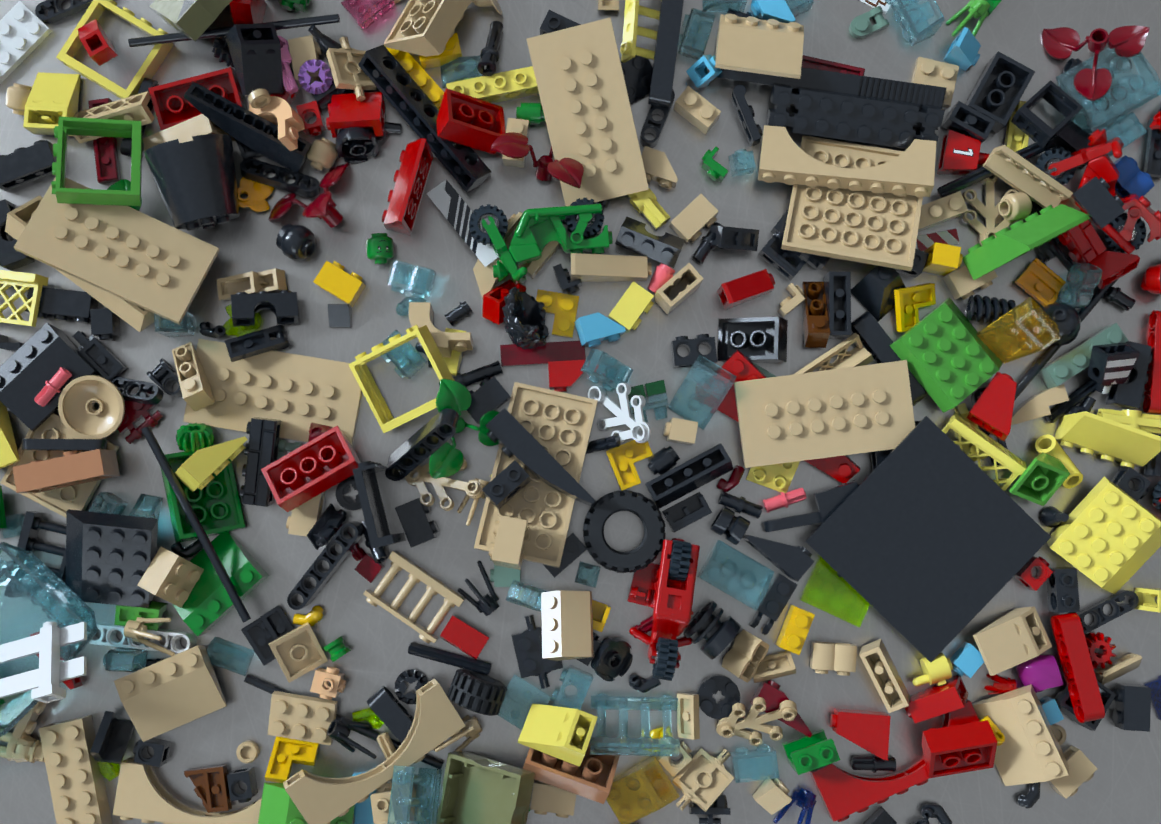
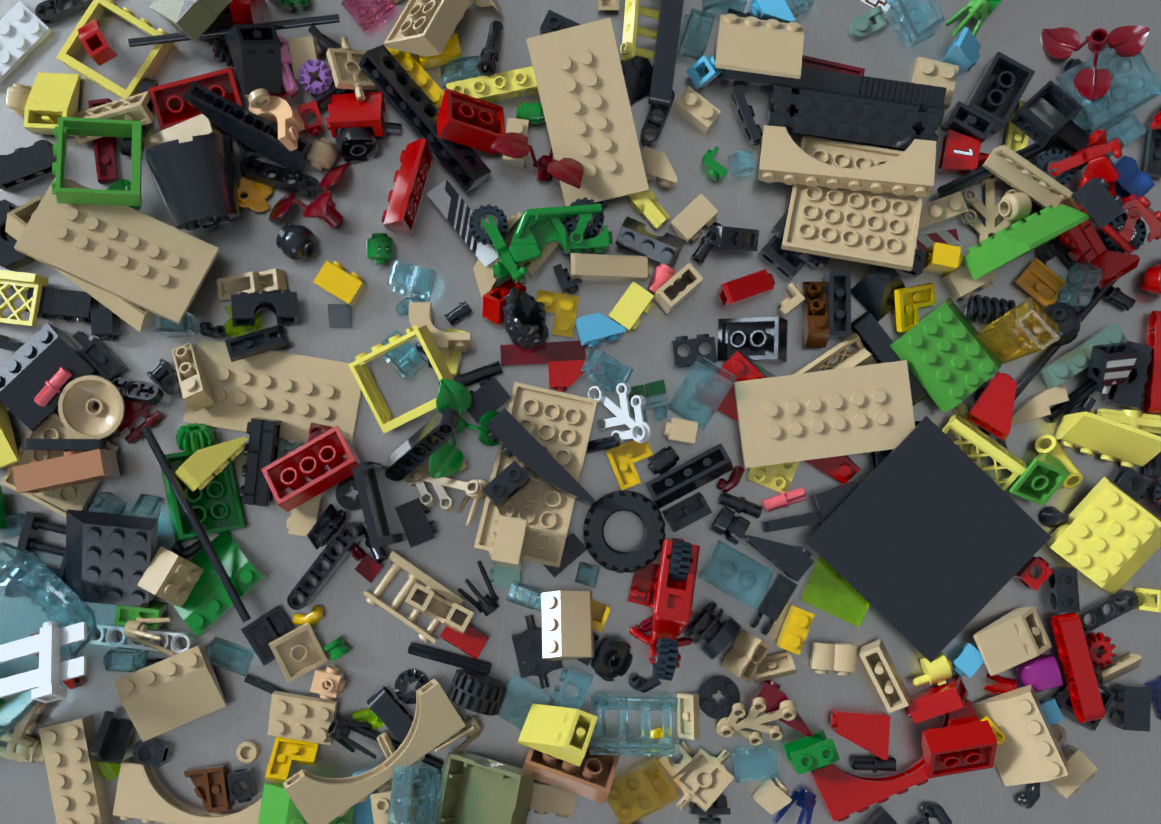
(439, 609): none -> tan arch

